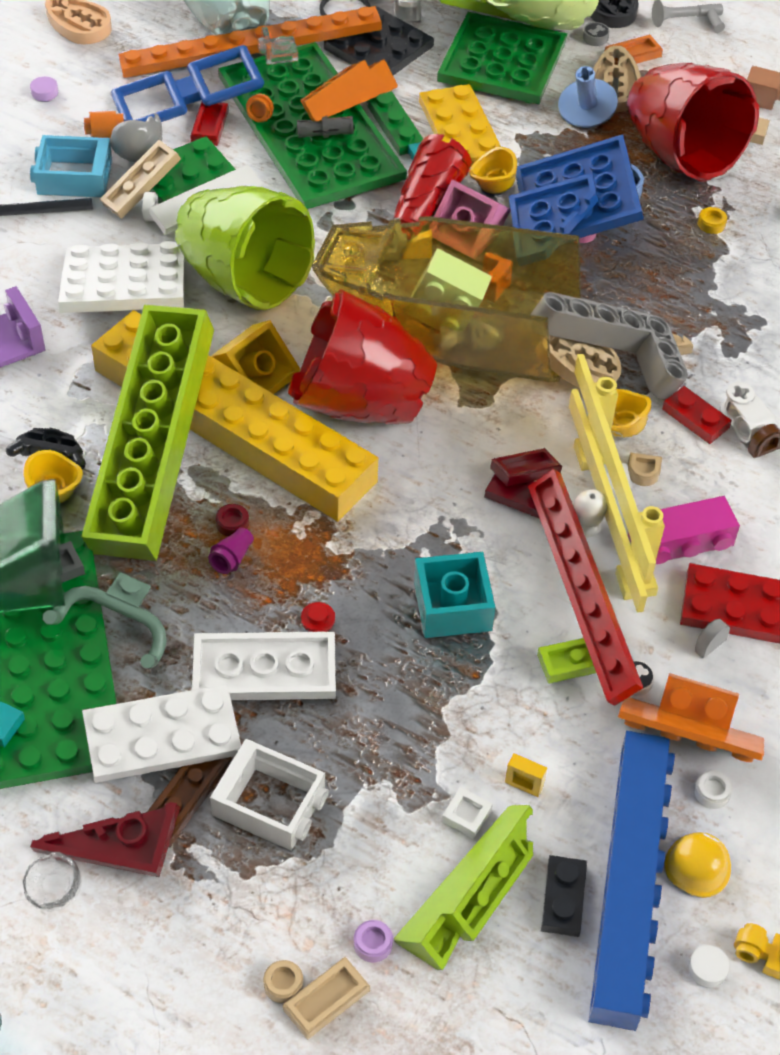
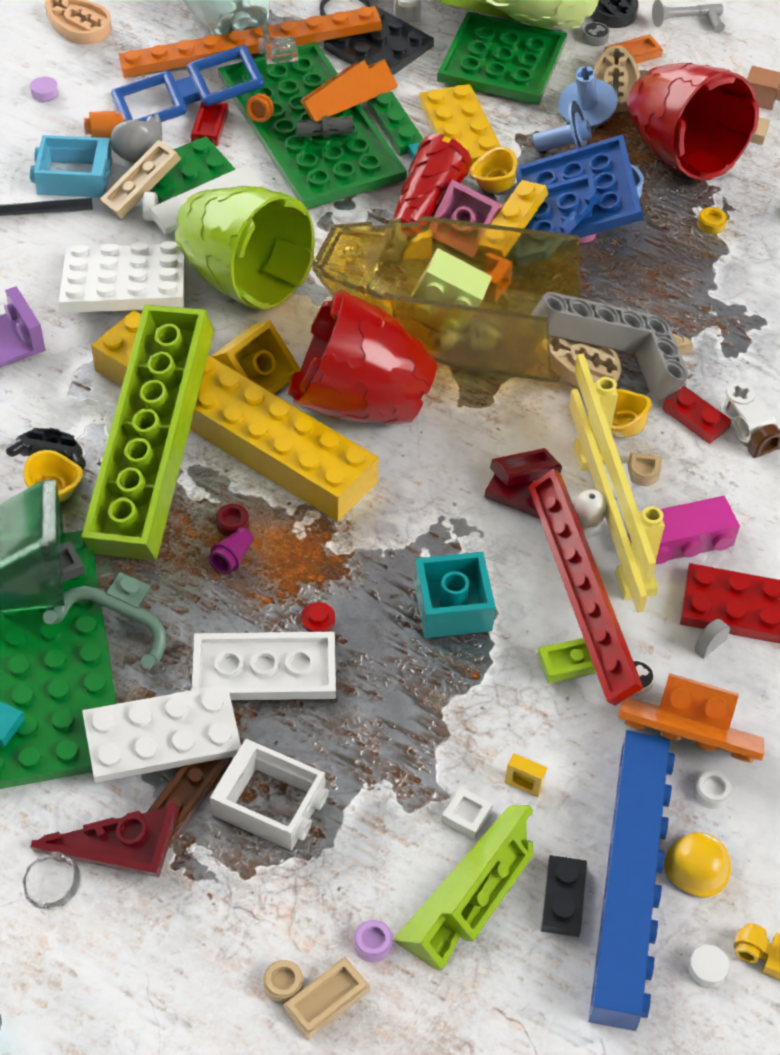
(521, 205): none -> yellow plate
(576, 132): none -> light blue piece

